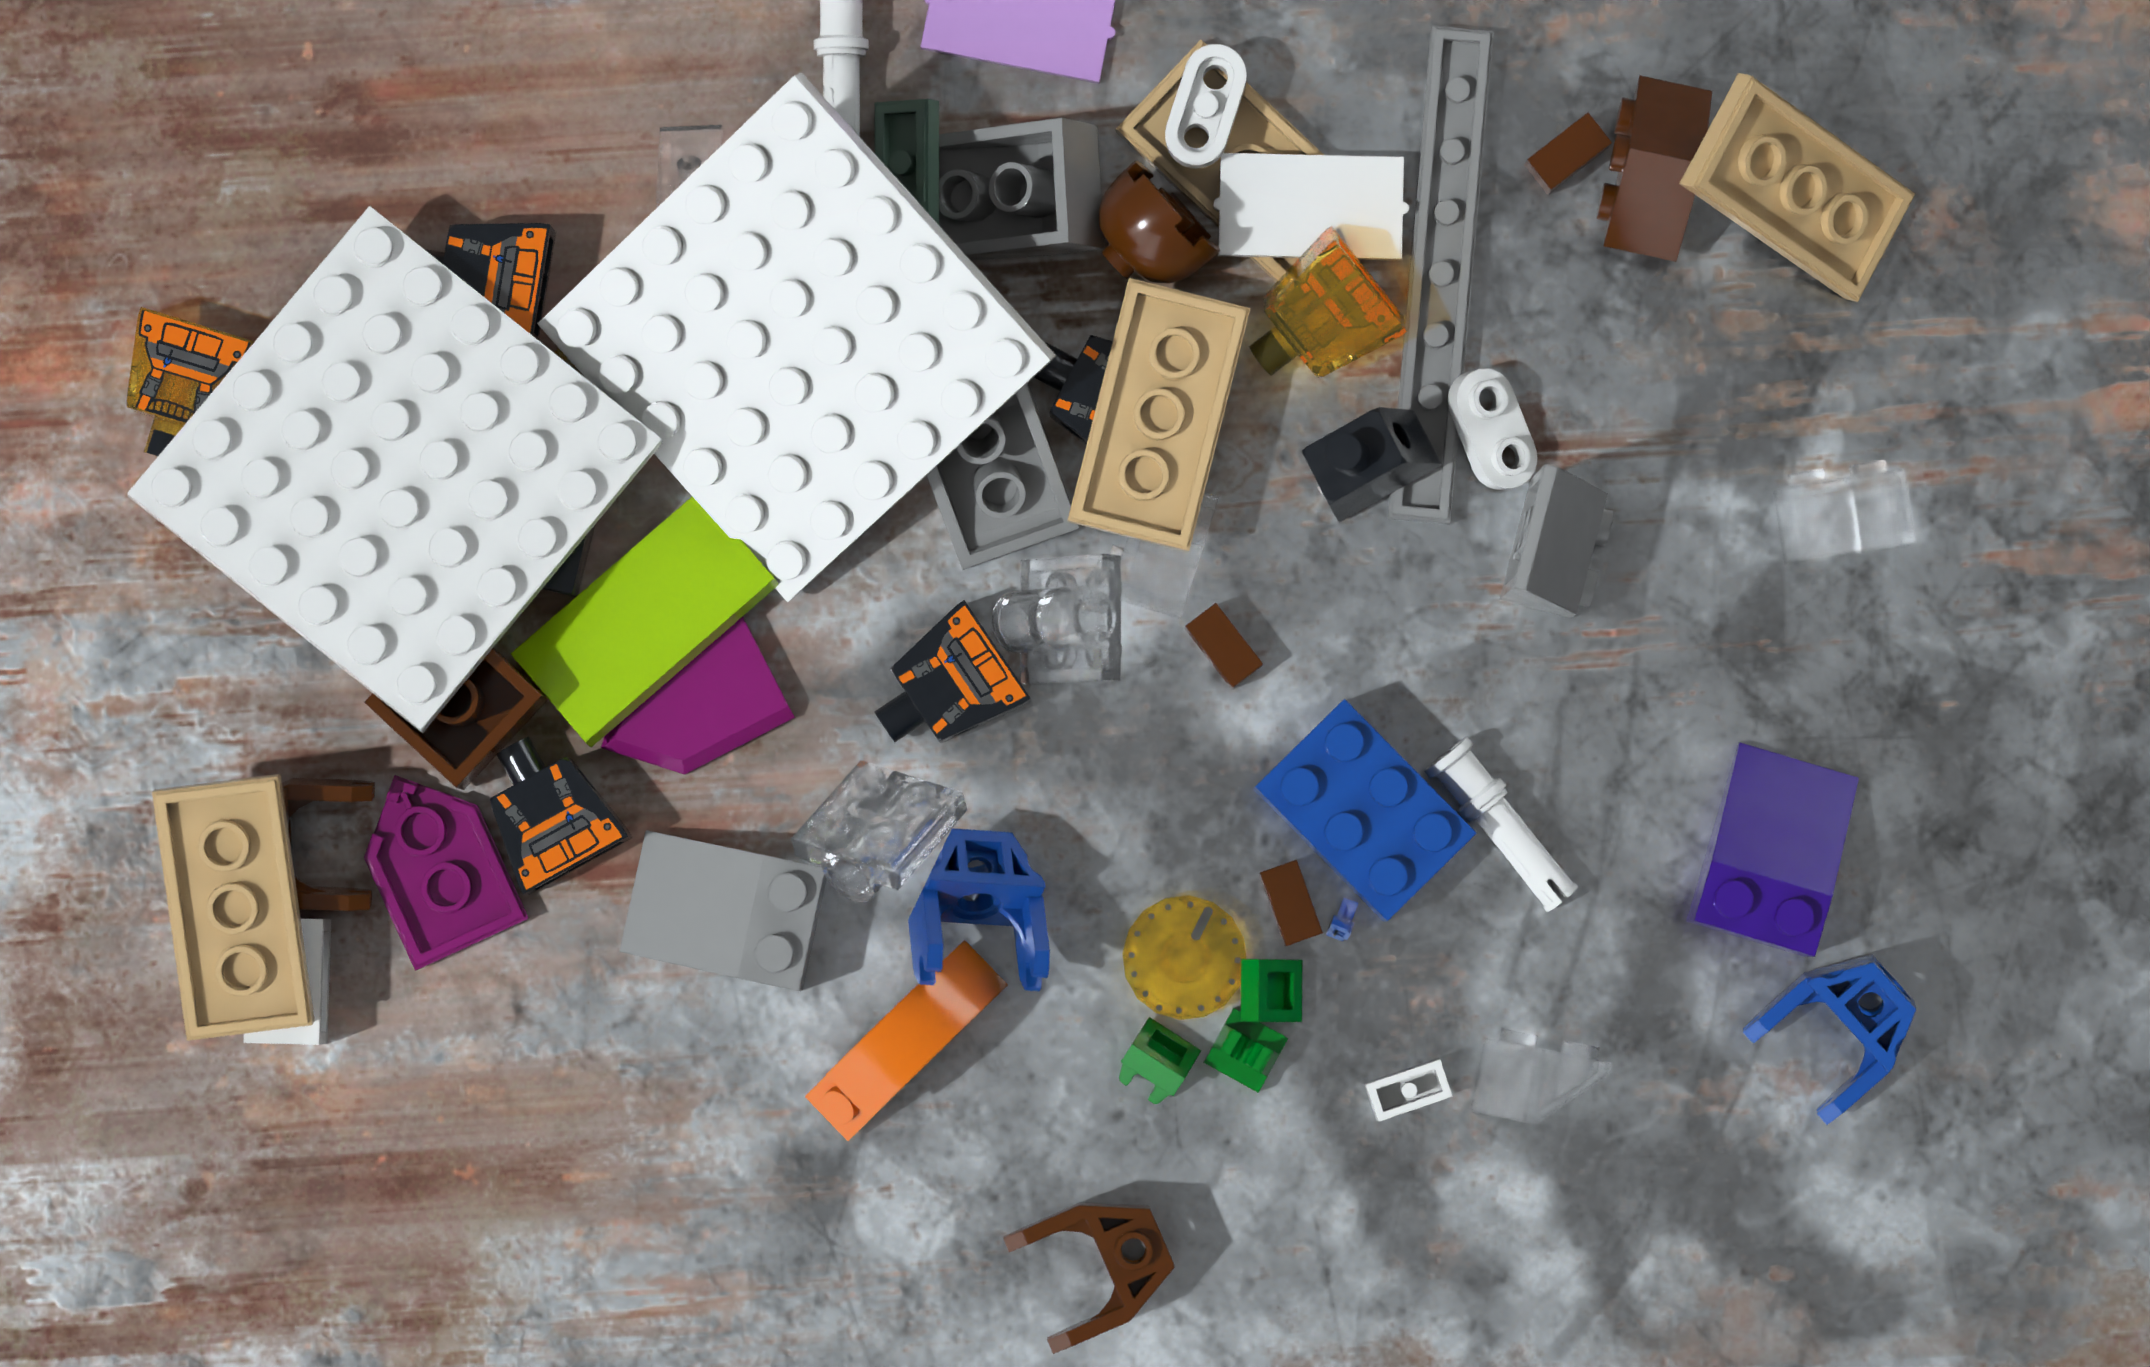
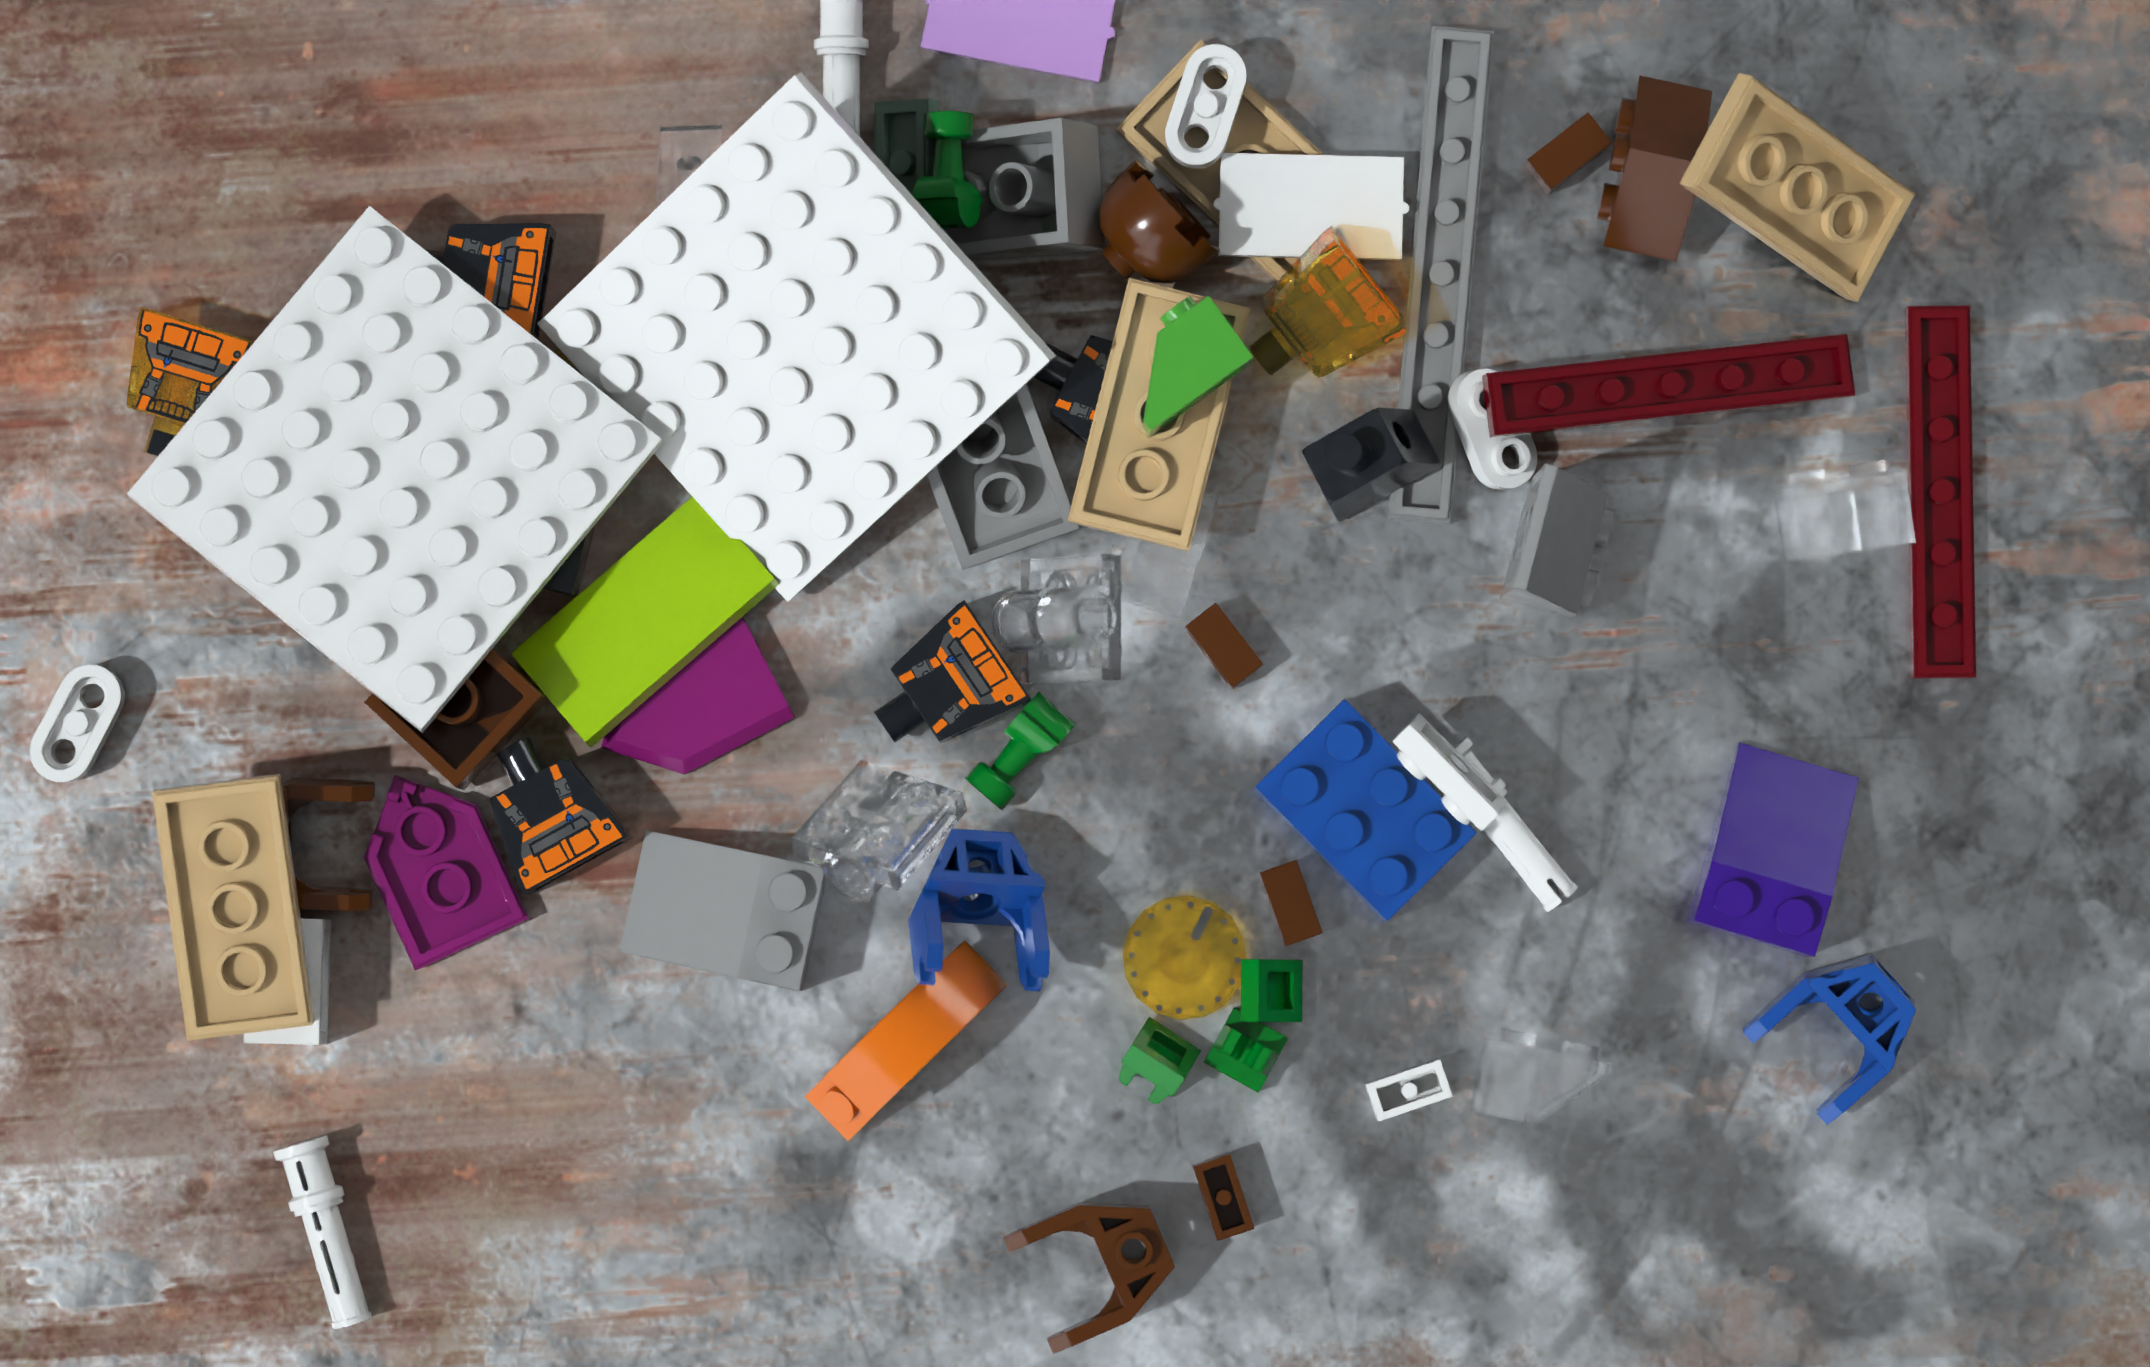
(74, 721): none -> white plate
(317, 1201): none -> white pin
(946, 193): none -> green leg
(1032, 732): none -> green leg
(1191, 360): none -> bright green slope
(1223, 1196): none -> reddish brown piece
(1342, 924): blue piece -> none
(1466, 791): none -> white plate
(1668, 385): none -> dark red tile
(1940, 492): none -> dark red tile

